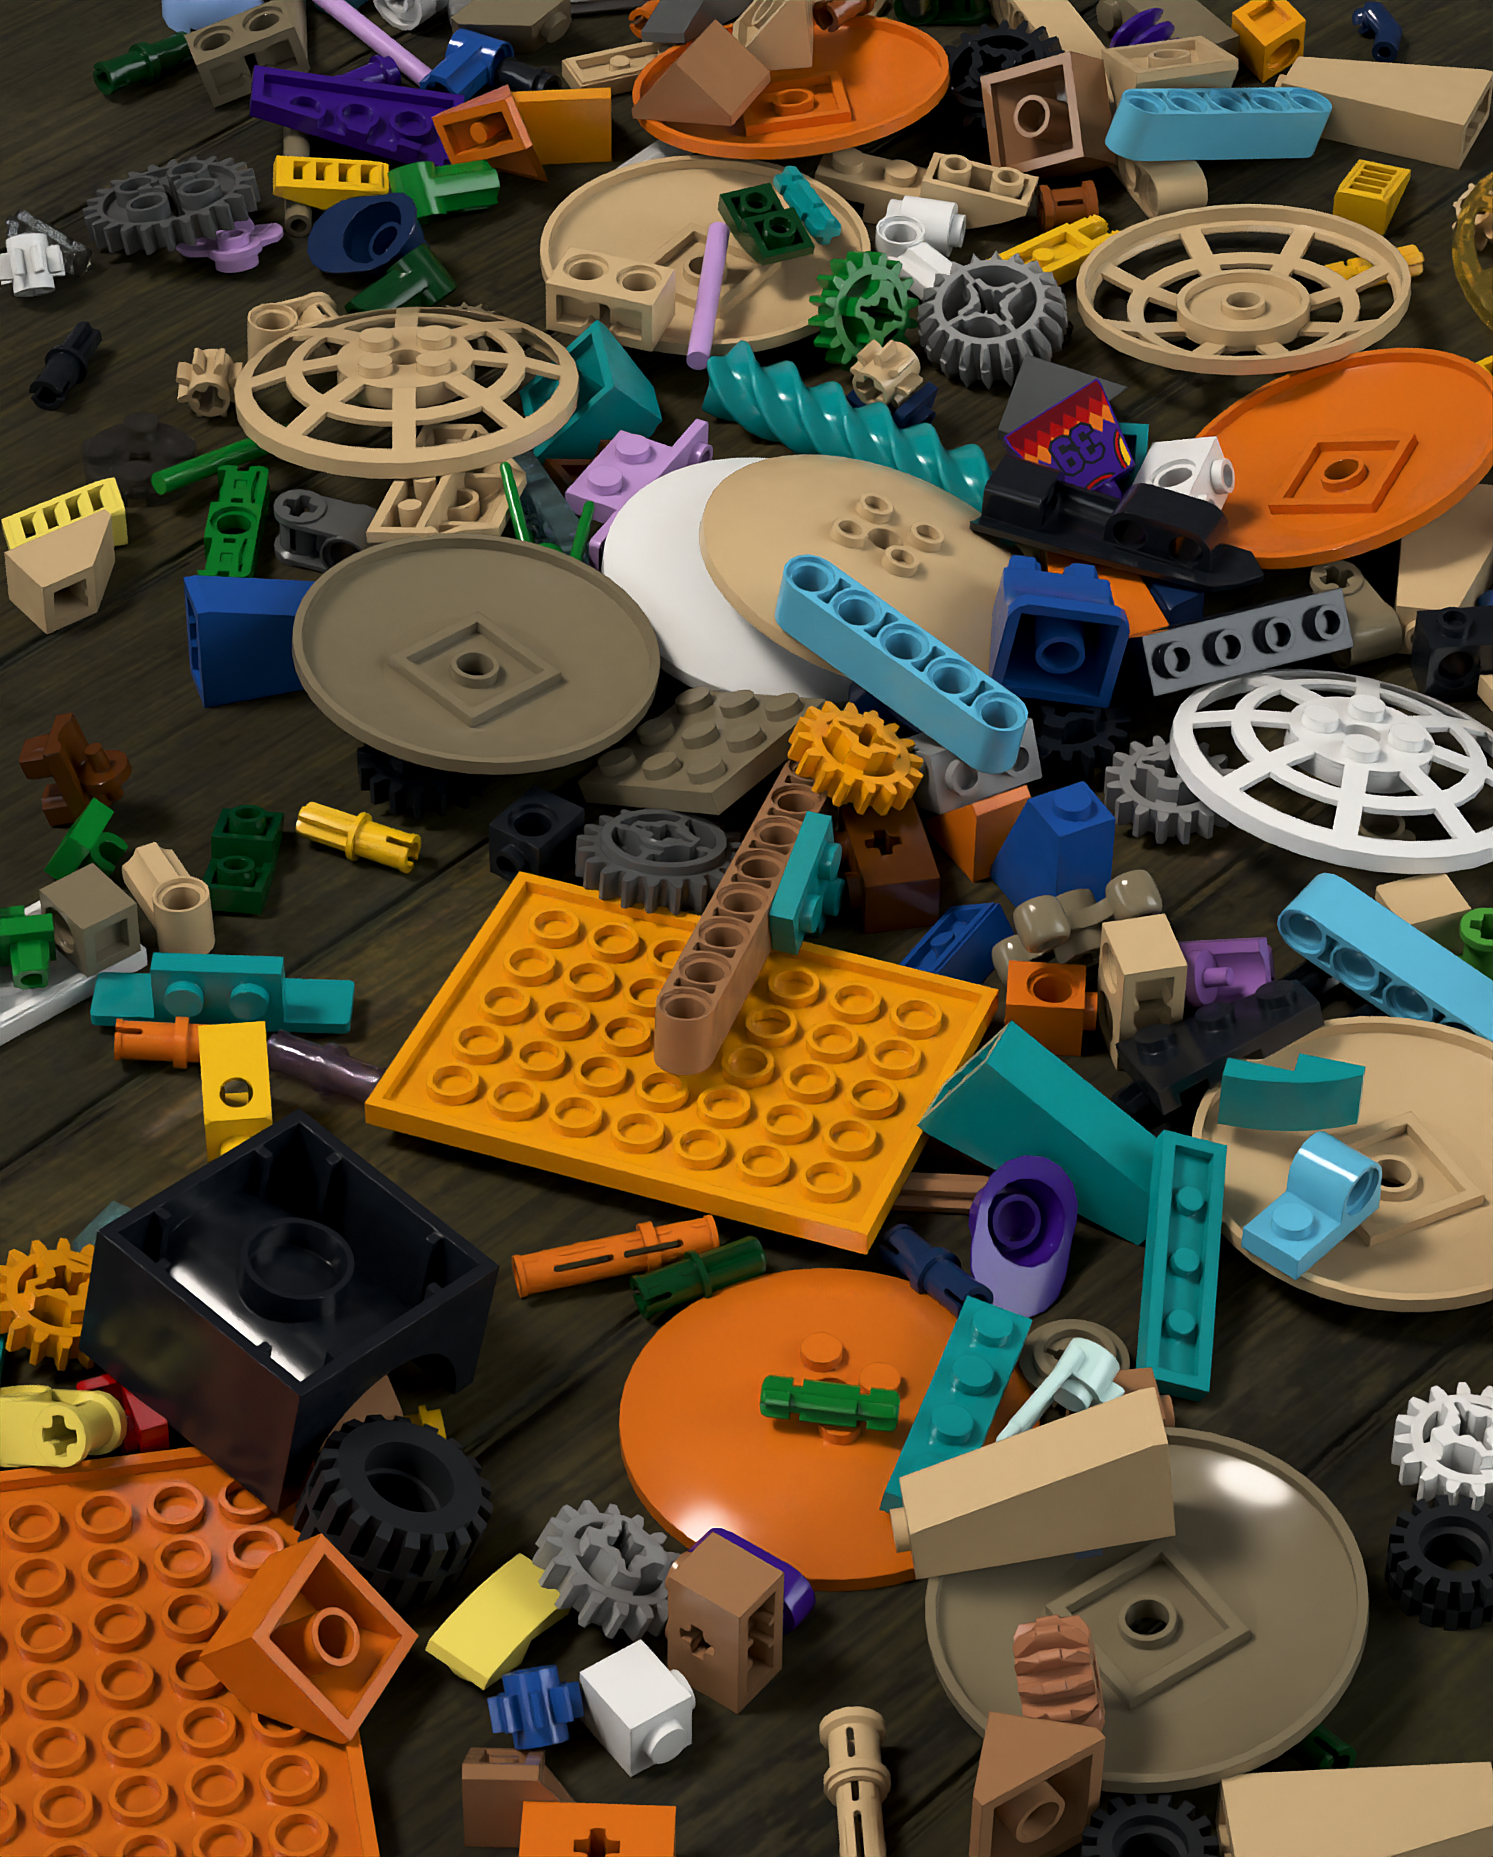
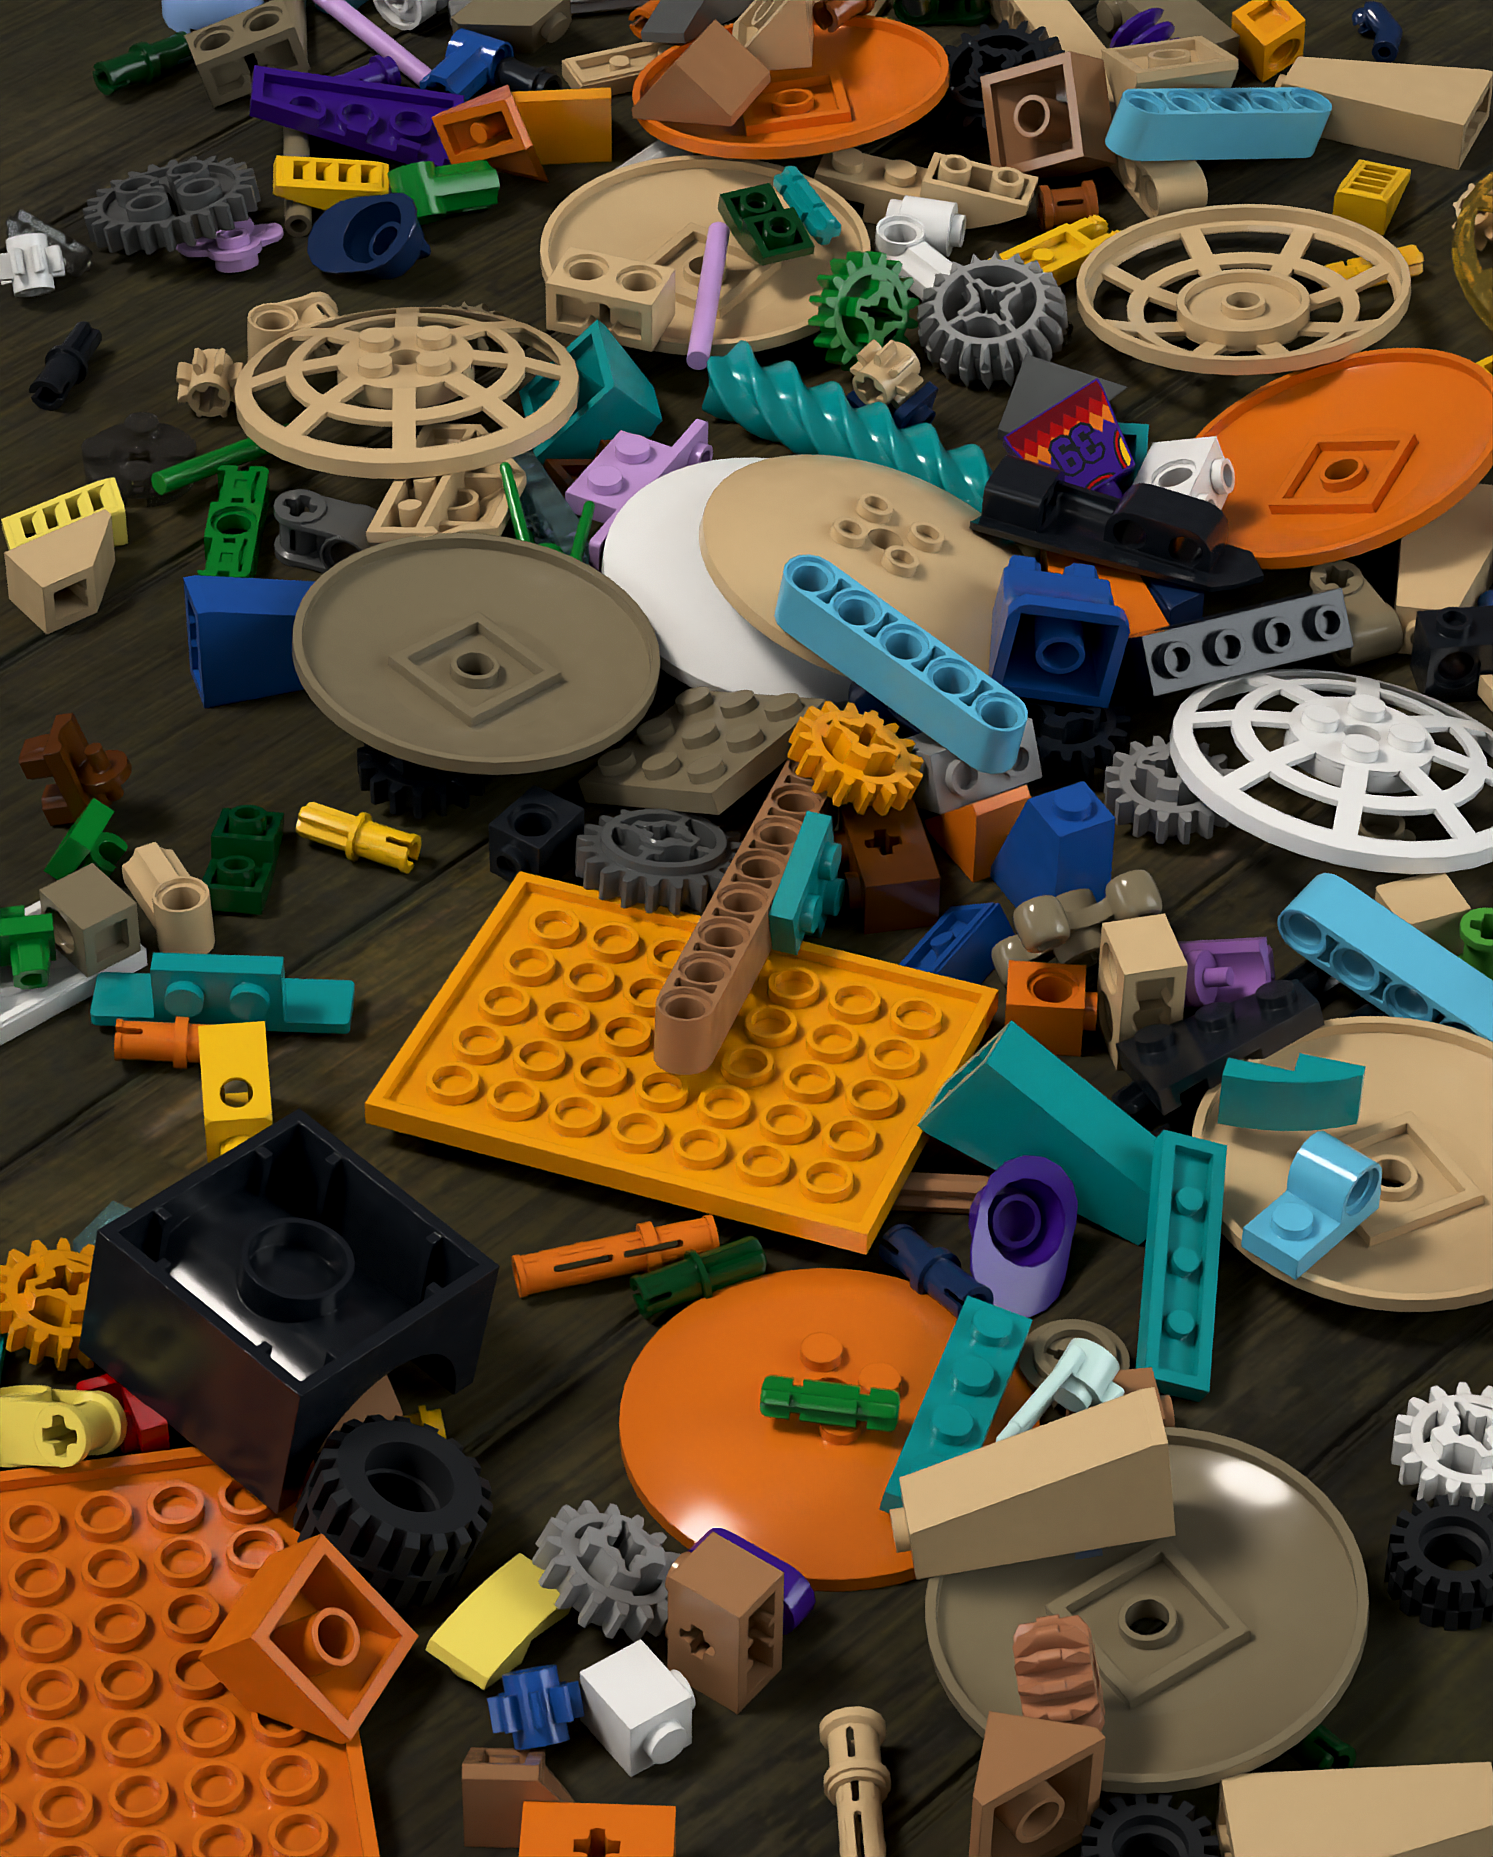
(325, 1067): pin -> none
(411, 282): dark green piece -> none

